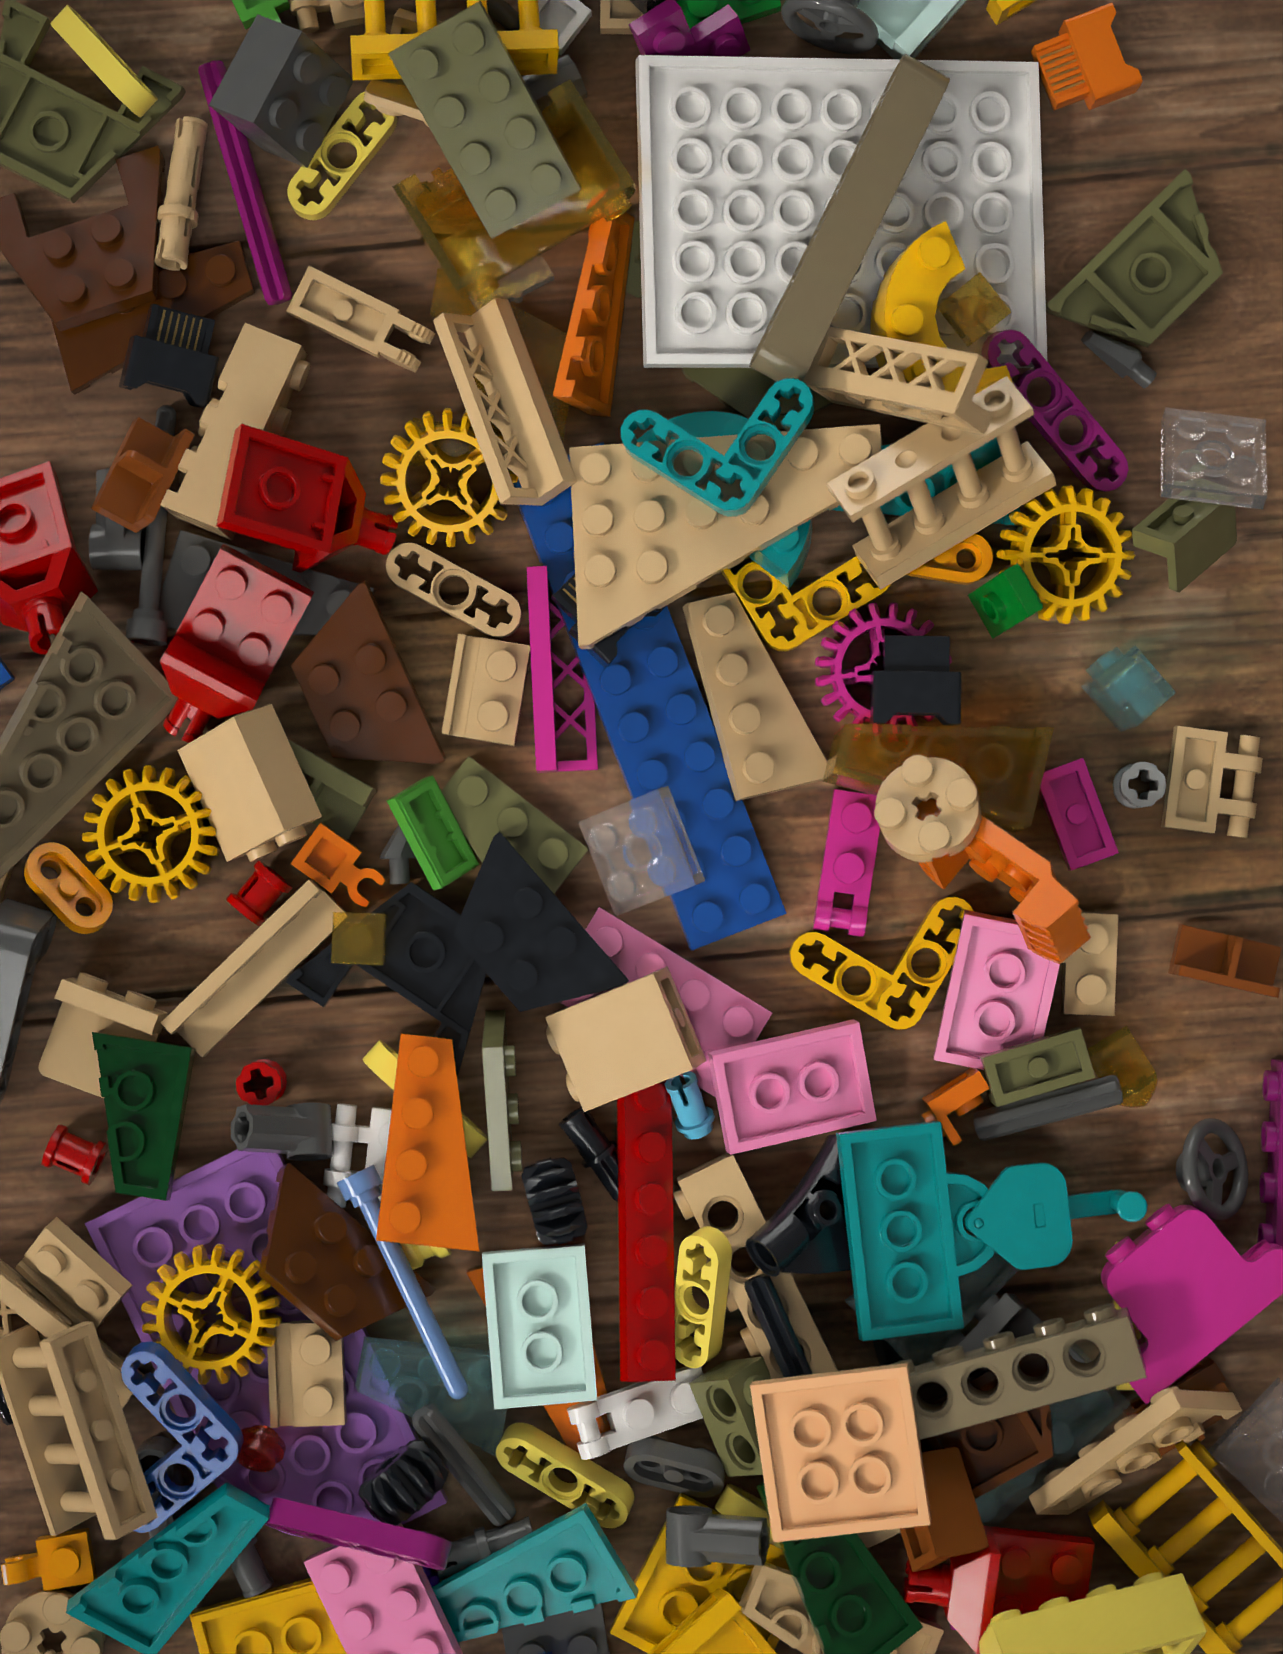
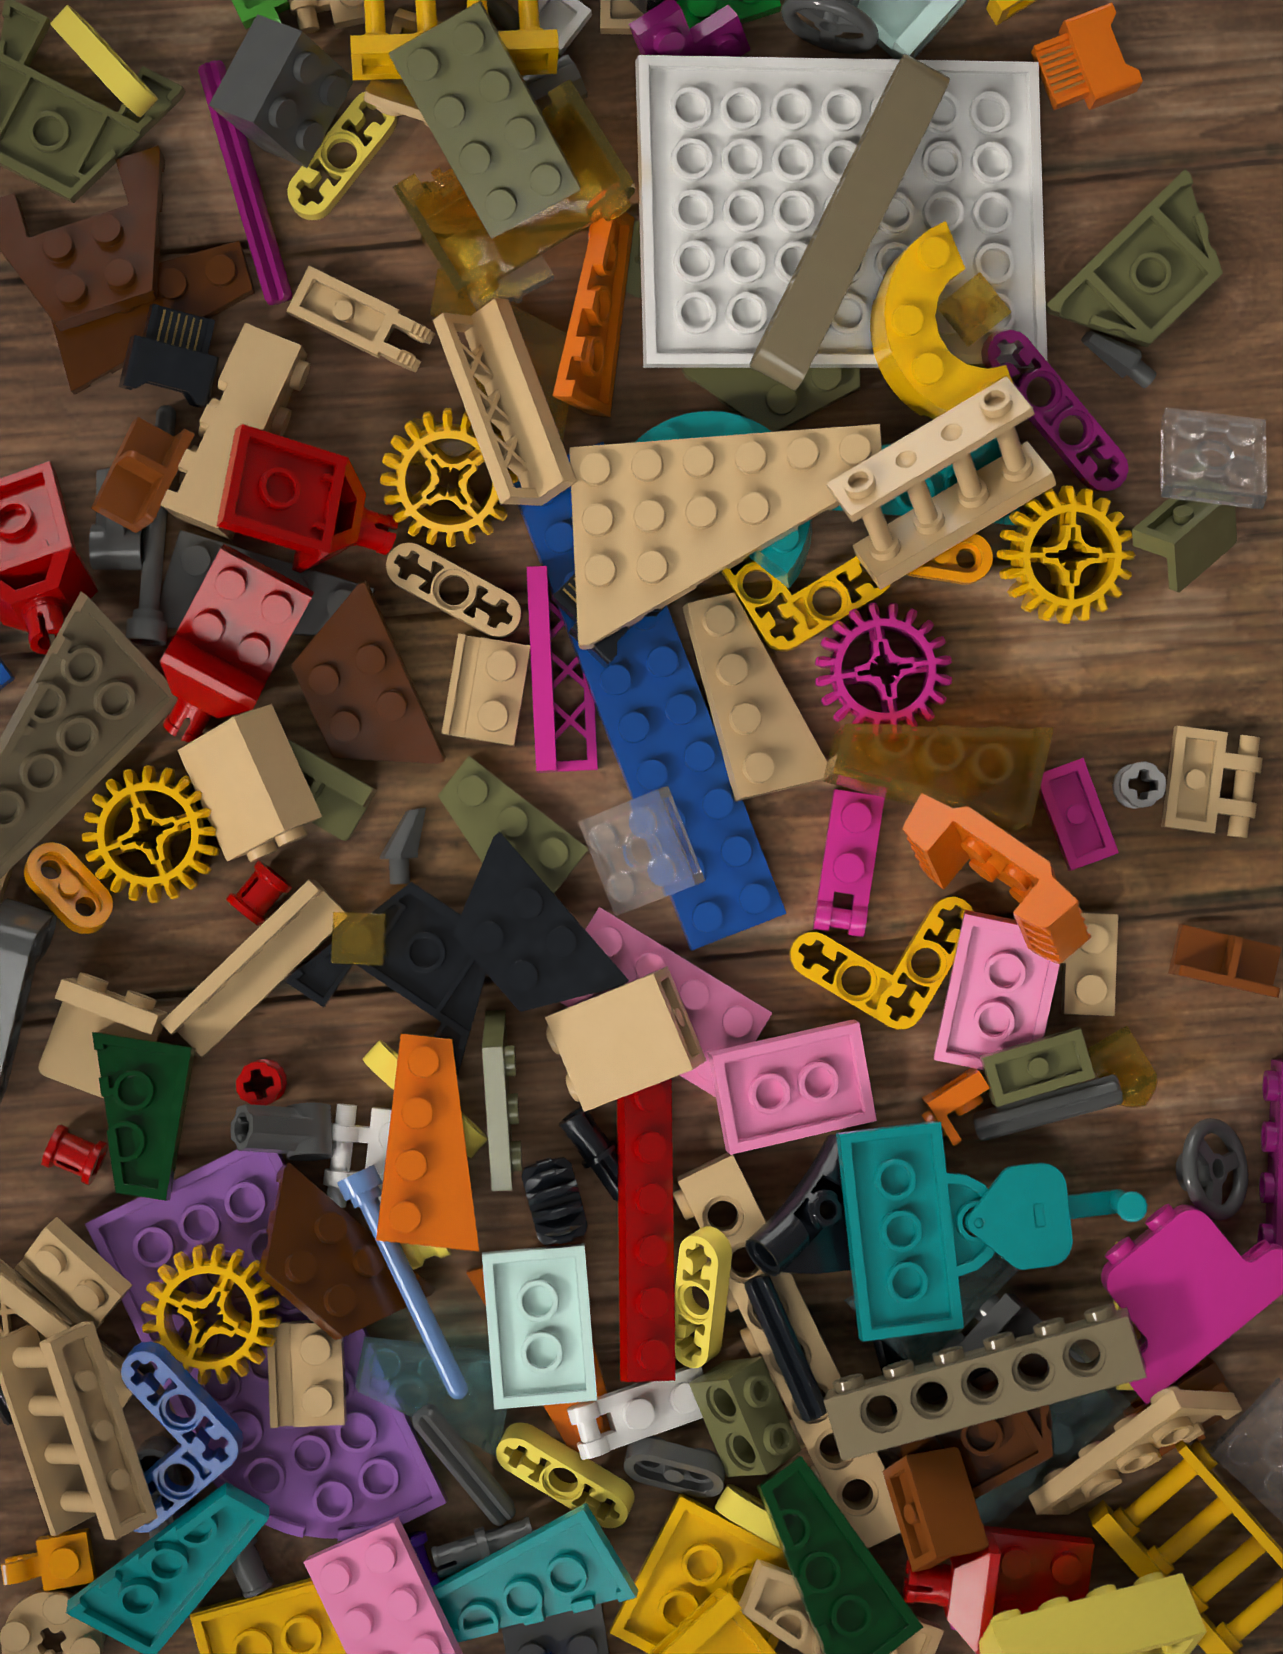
(179, 206): tan pin -> none
(261, 1448): clear red plate -> none
(331, 860): orange plate -> none
(359, 1533): magenta beam -> none
(403, 1483): black gear -> none
(432, 832): bright green plate -> none
(693, 1117): medium azure pin -> none
(699, 1538): dark grey piece -> none
(735, 463): teal beam -> none
(840, 1452): light nougat plate -> none
(896, 396): tan fence -> none
(916, 681): black piece -> none
(919, 781): tan plate -> none
(1005, 600): green plate -> none
(1126, 687): clear light blue brick -> none

